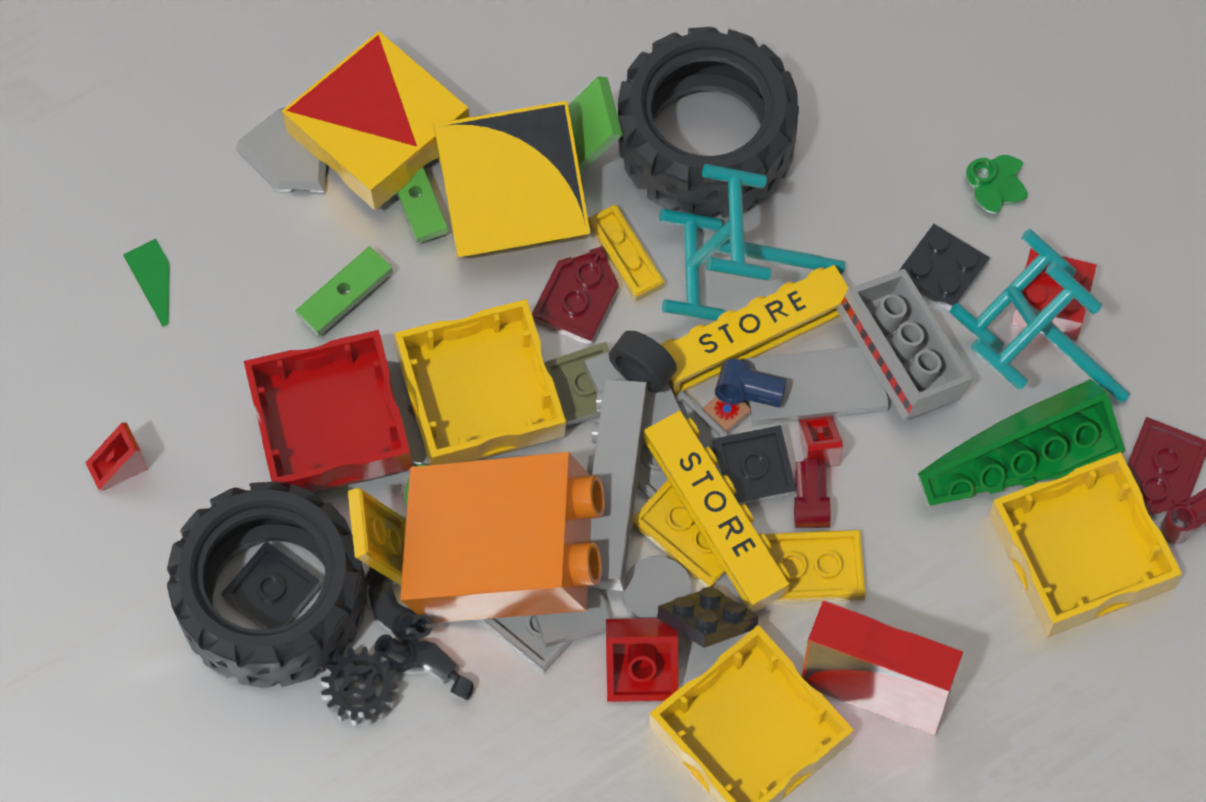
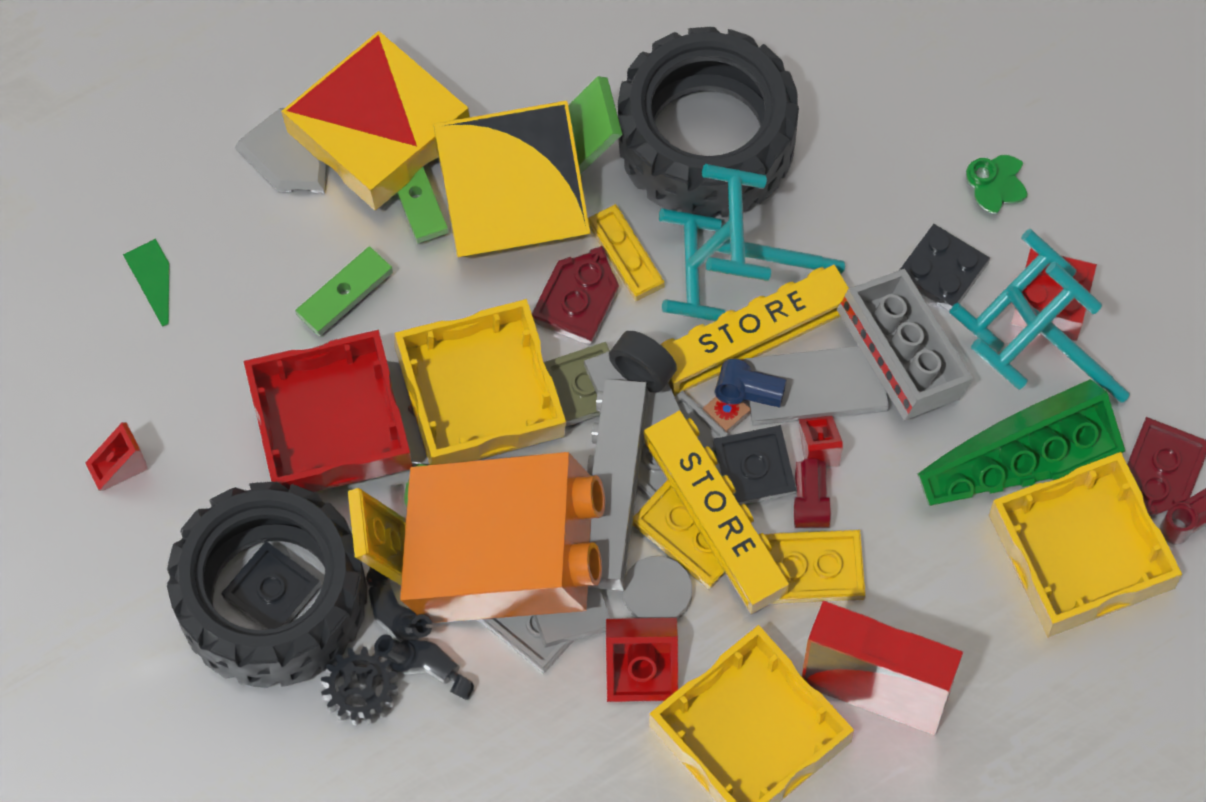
(707, 616): black plate -> none

